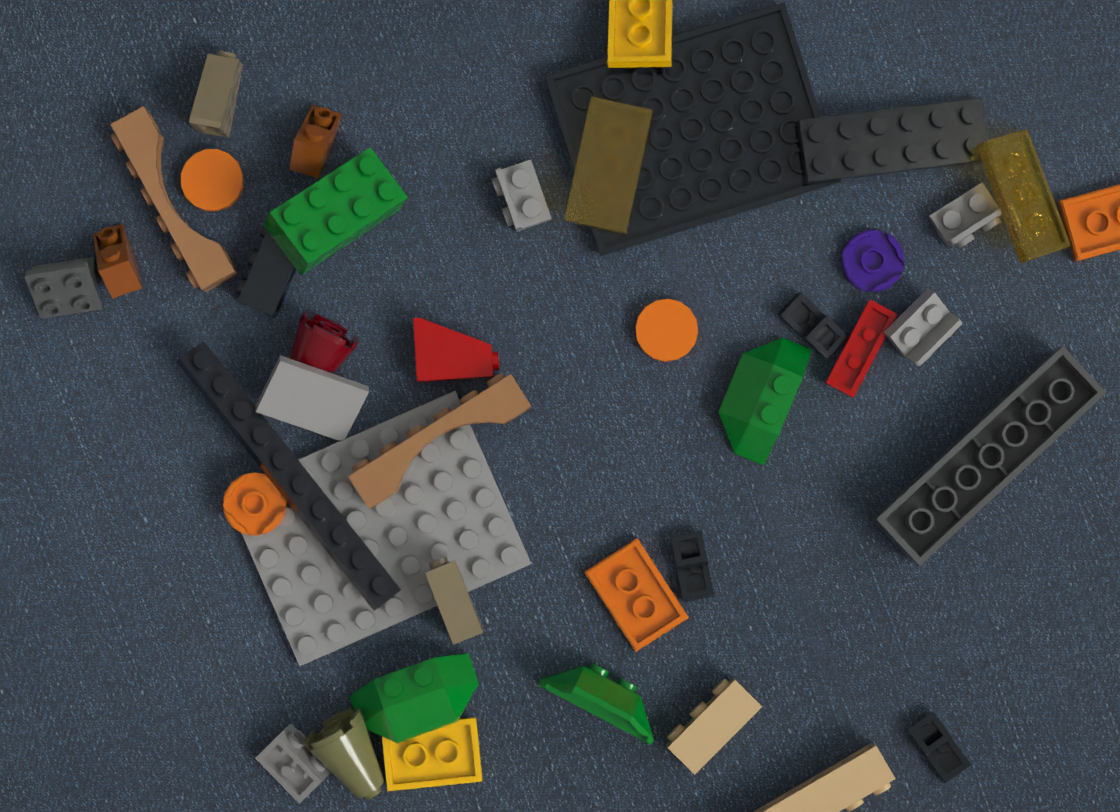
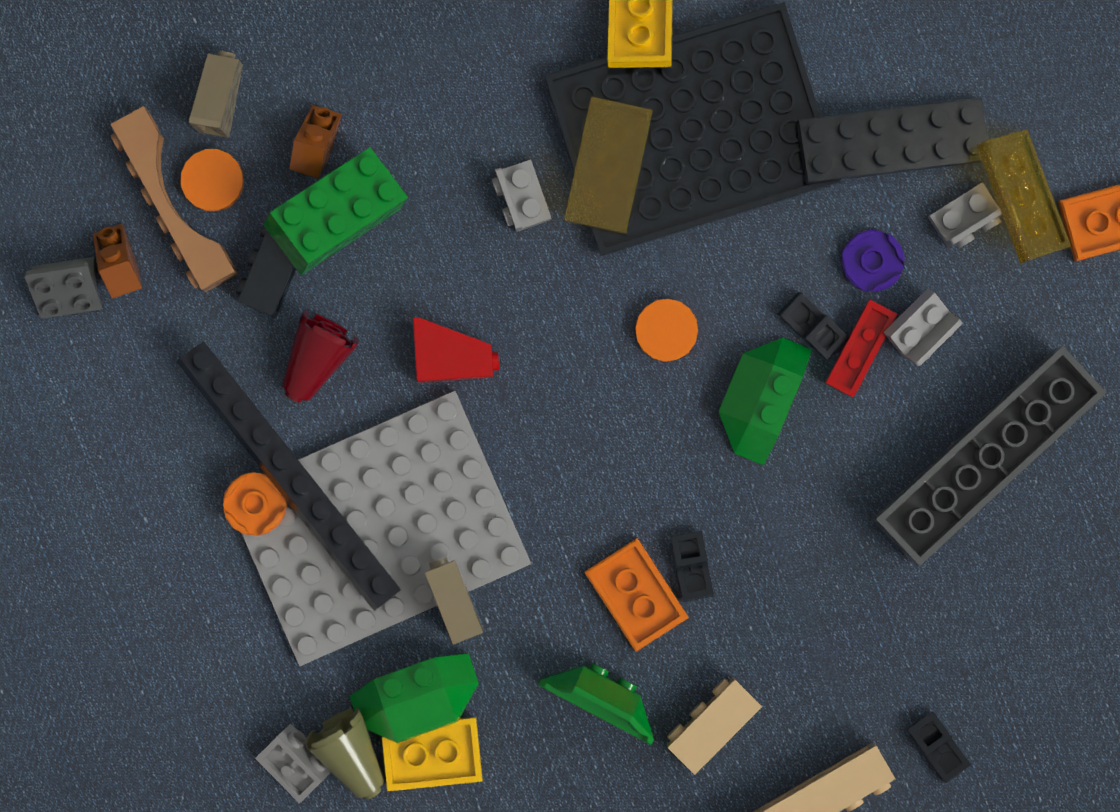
(311, 398): light grey tile -> none
(382, 477): medium nougat arch -> none

